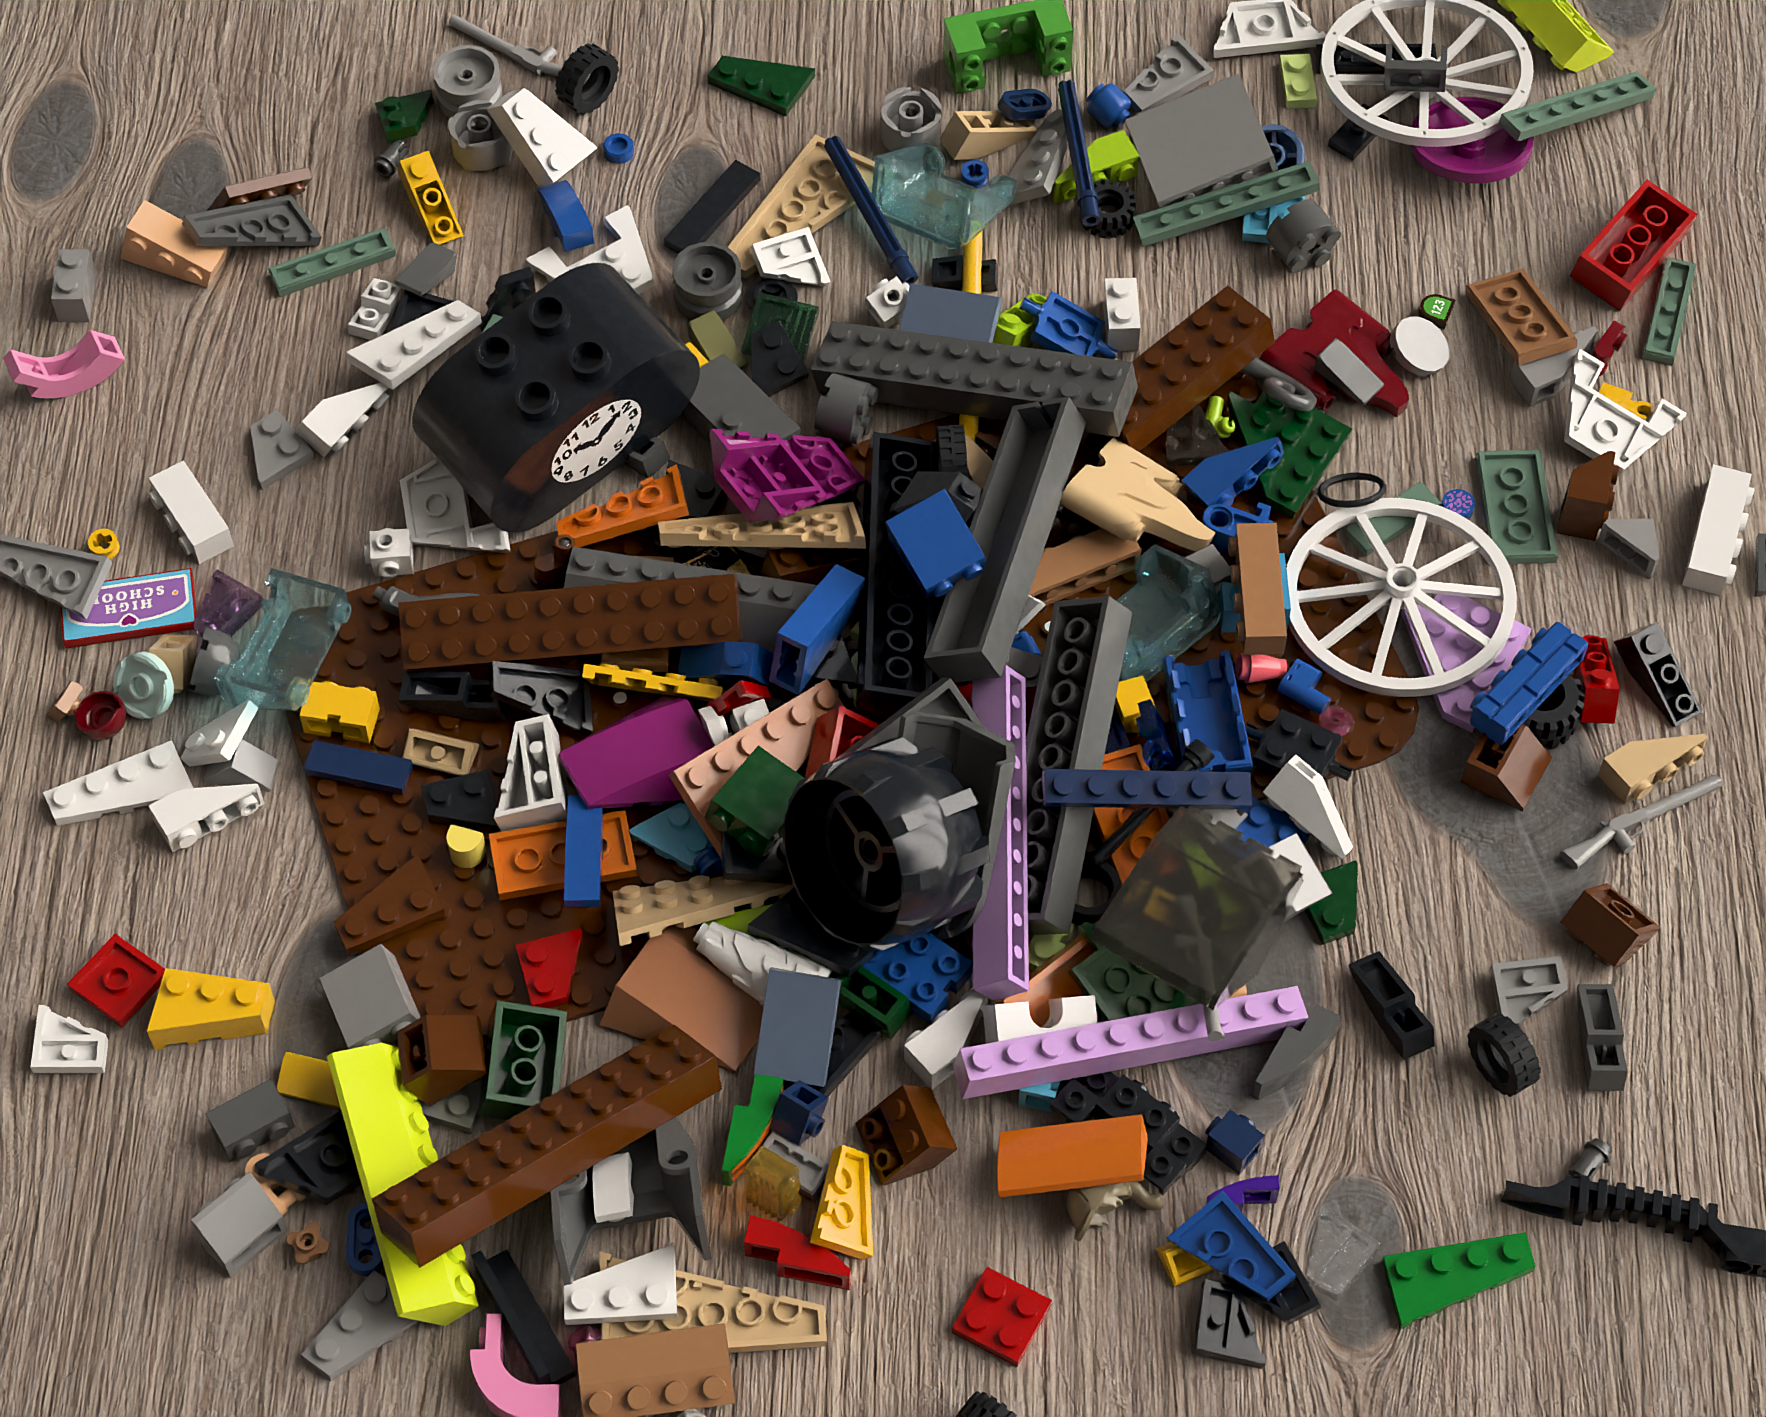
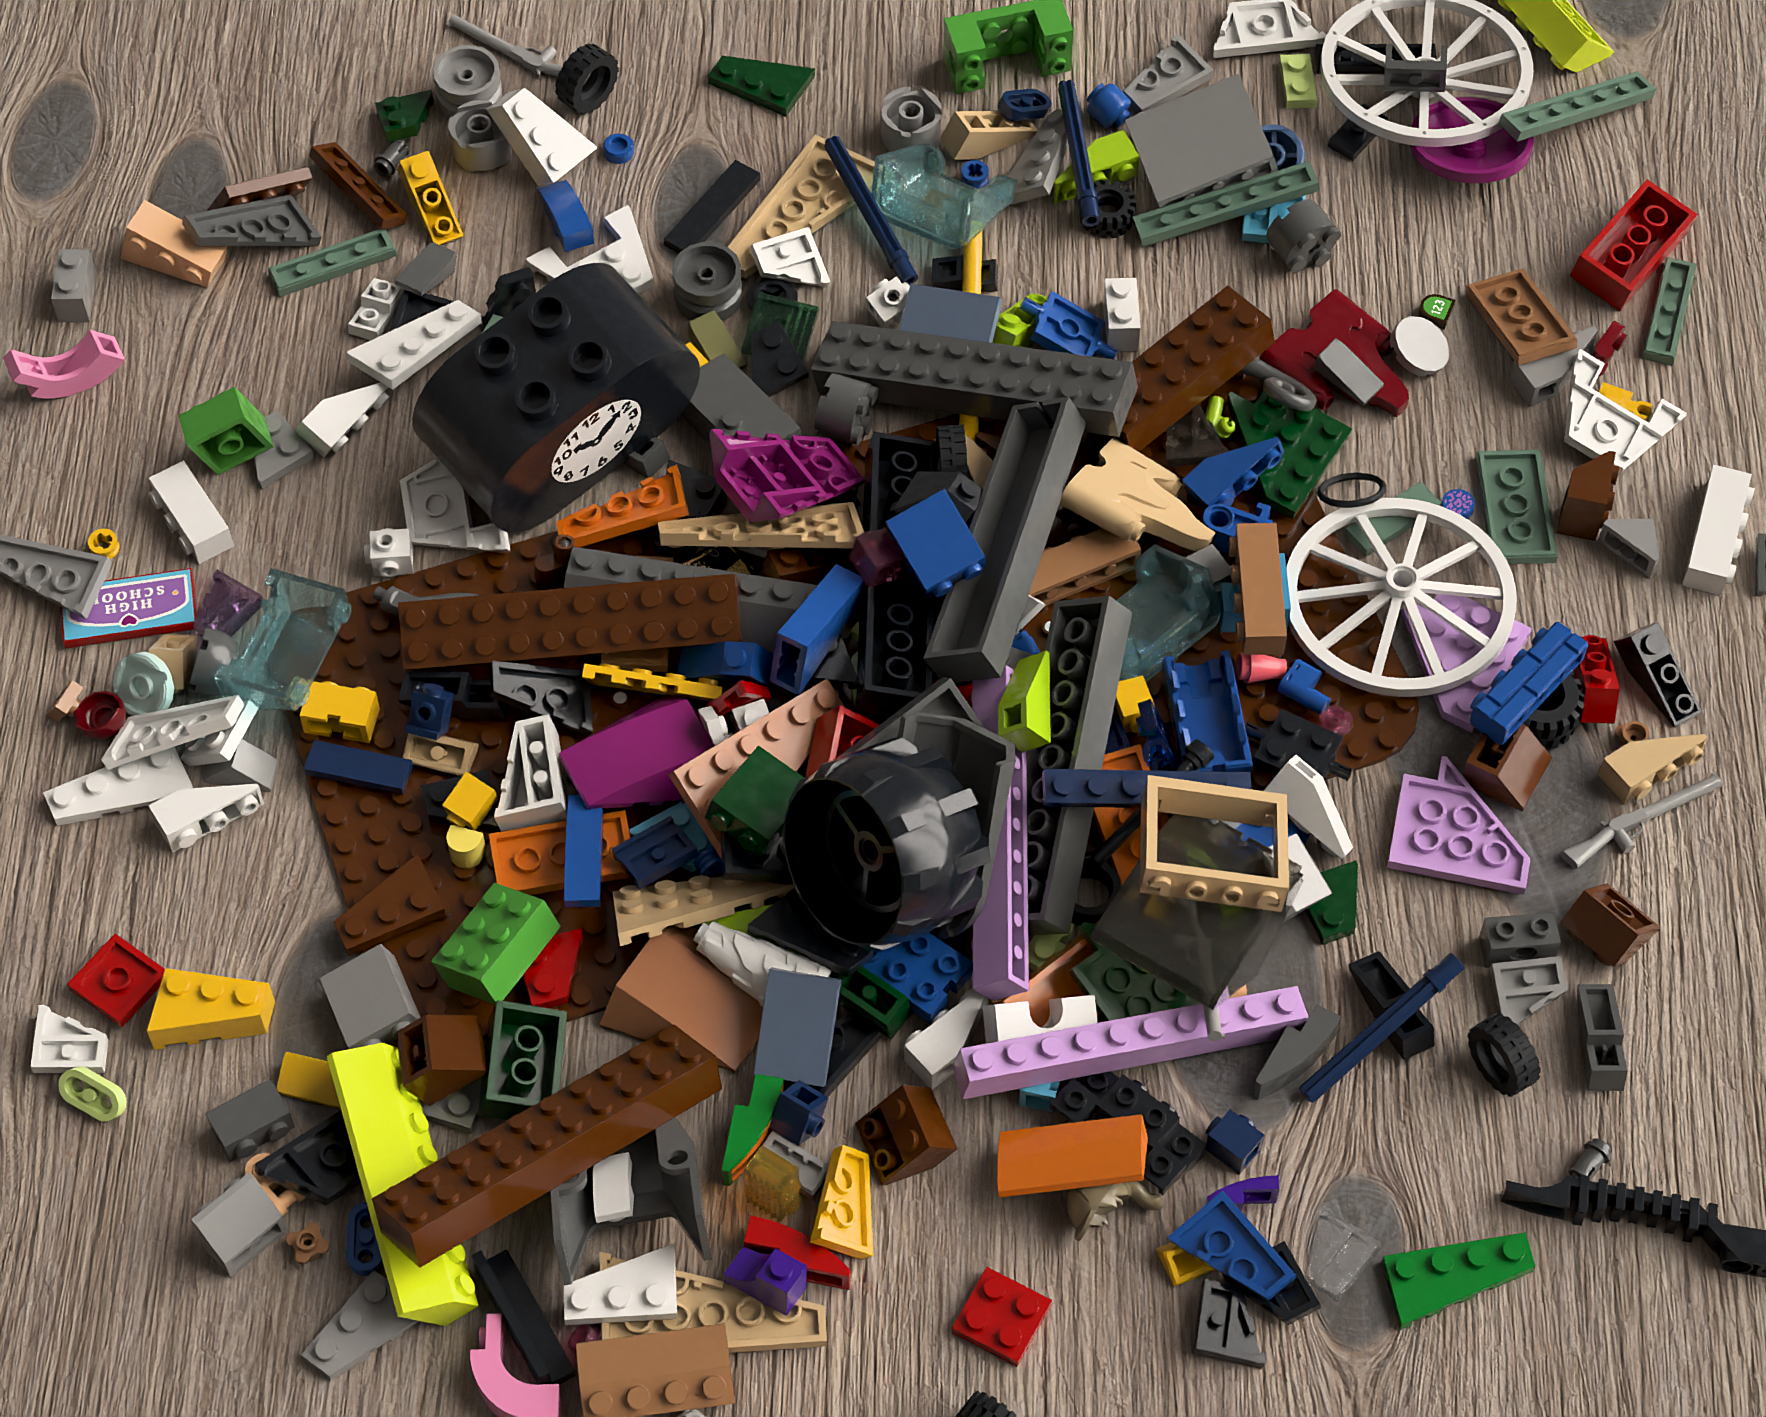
(94, 1096): none -> yellowish green plate
(170, 727): none -> white wing
(225, 431): none -> bright green brick
(358, 185): none -> reddish brown plate
(440, 706): none -> dark blue brick
(469, 802): none -> yellow brick
(496, 943): none -> bright green brick
(655, 852): none -> dark blue plate
(769, 1278): none -> dark purple arch
(876, 557): none -> clear pink brick
(1026, 704): none -> lime slope
(1222, 804): none -> tan window
(1432, 982): none -> dark blue axle
(1453, 835): none -> lavender wing
(1519, 938): none -> dark grey brick
(1631, 729): none -> medium nougat plate

